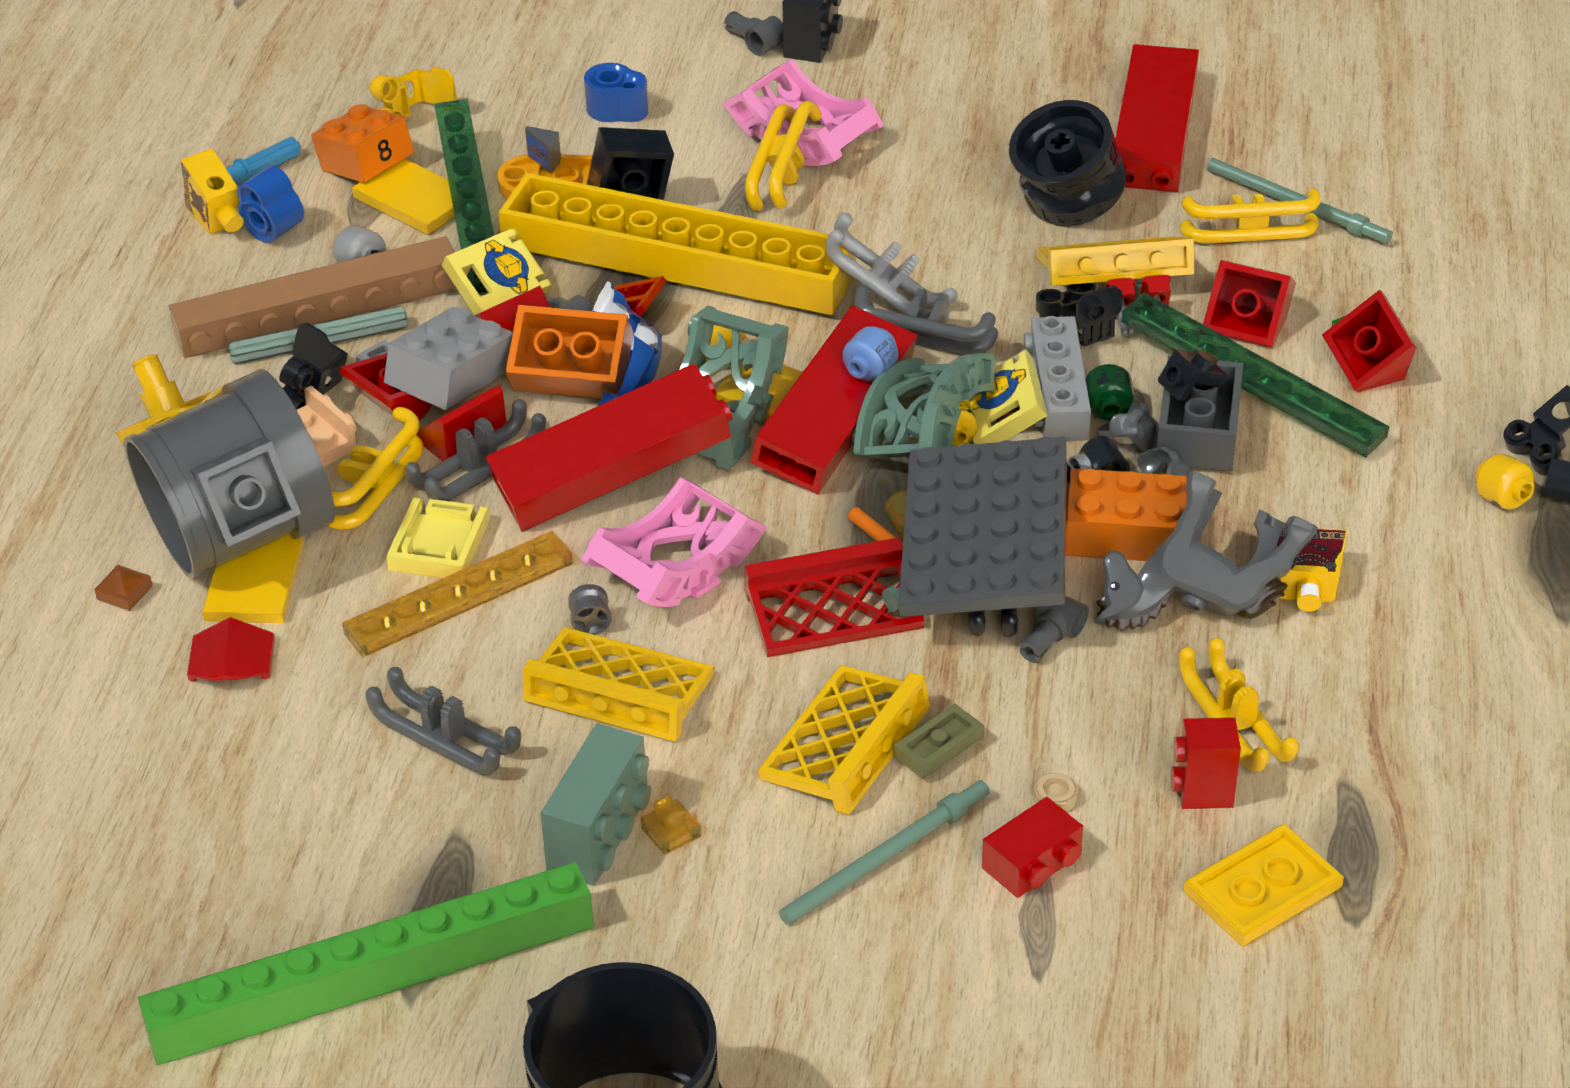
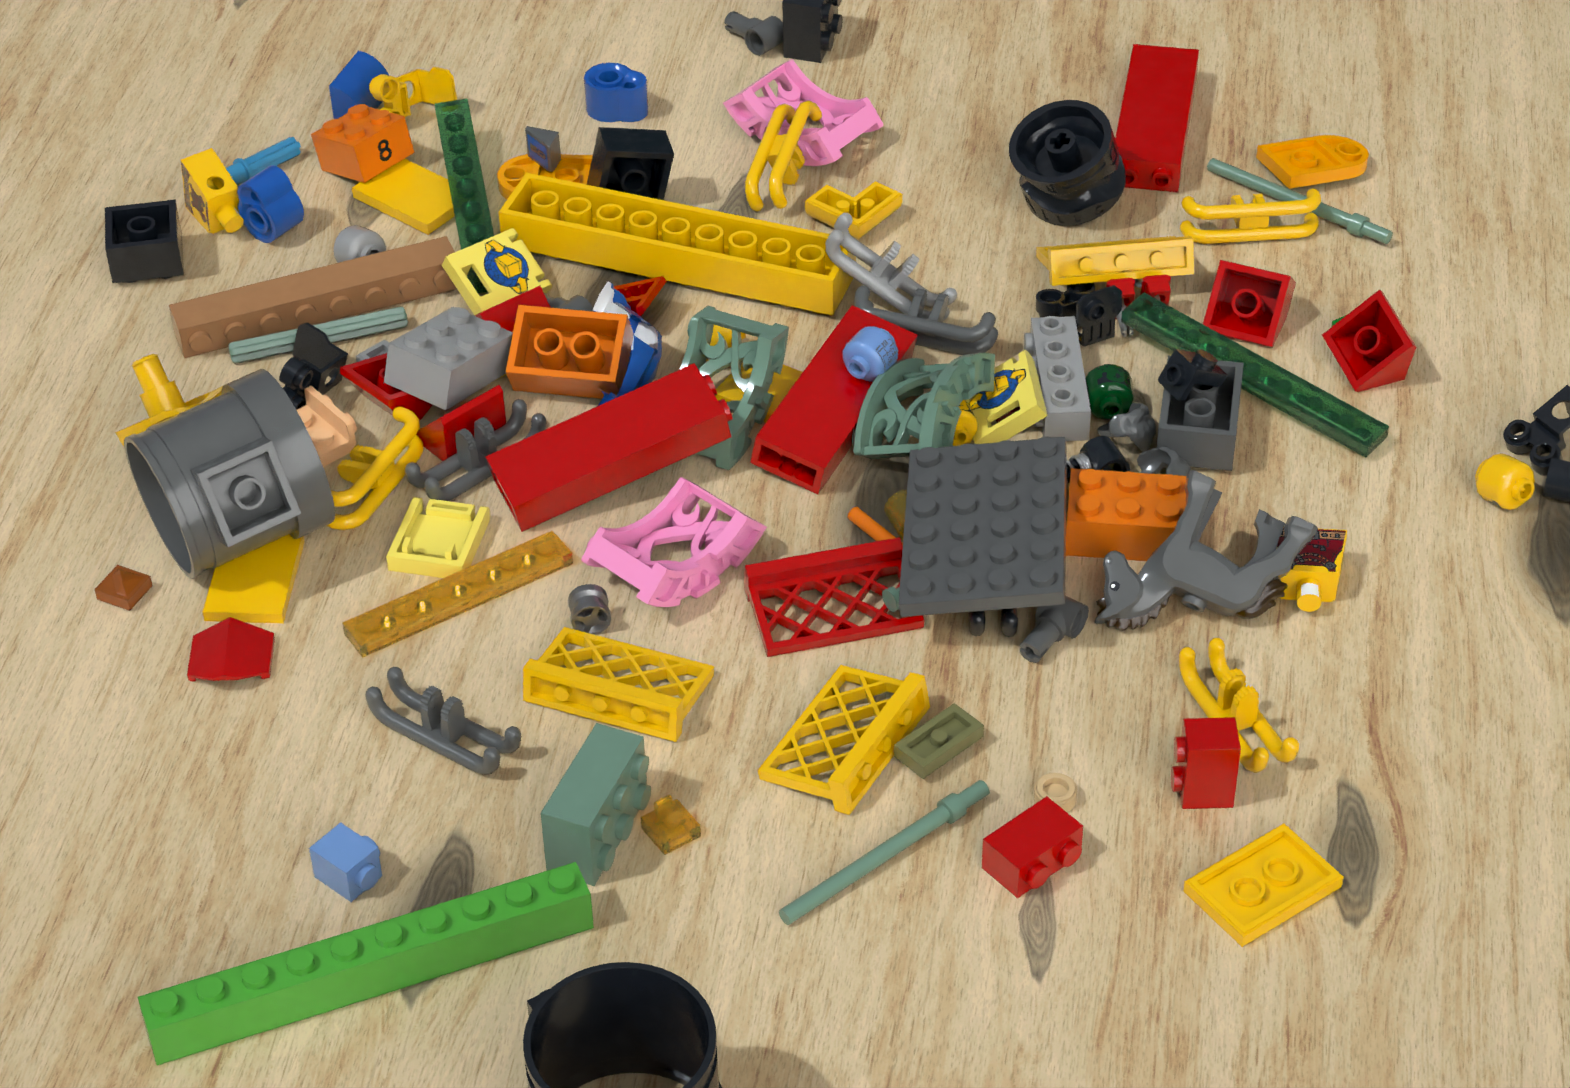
(143, 241): none -> black brick
(346, 862): none -> medium blue brick
(353, 83): none -> blue brick
(866, 208): none -> yellow brick
(1314, 160): none -> light orange tile

